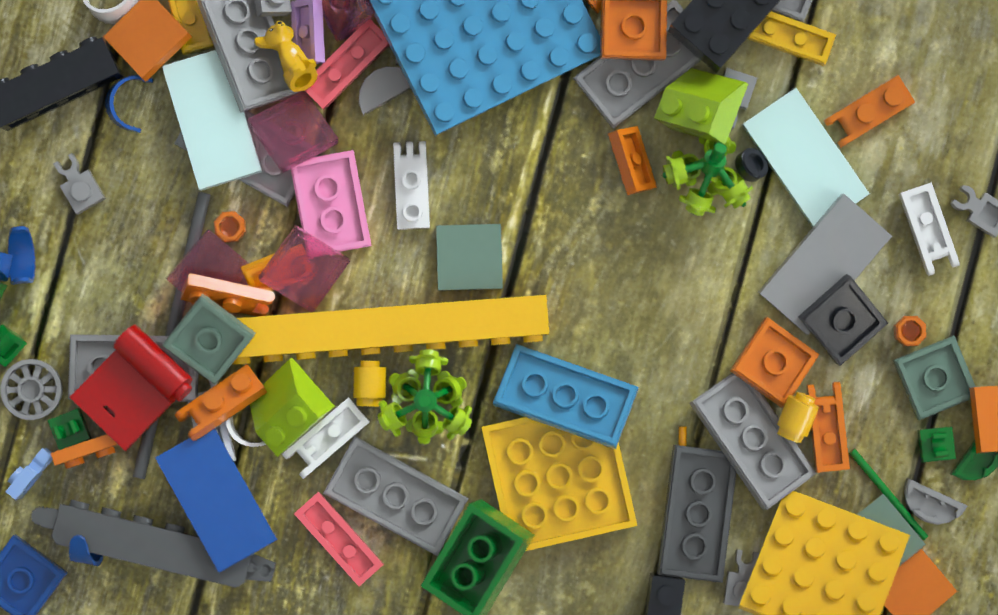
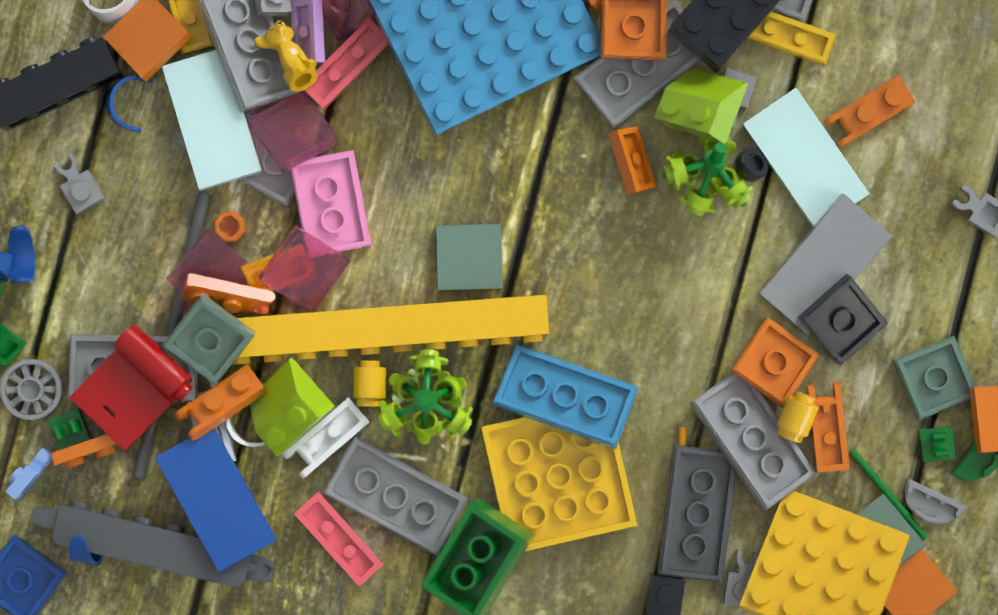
(381, 88): light grey tile -> none
(411, 187): white hinge -> none
(910, 331): orange tile -> none
(928, 226): white hinge -> none

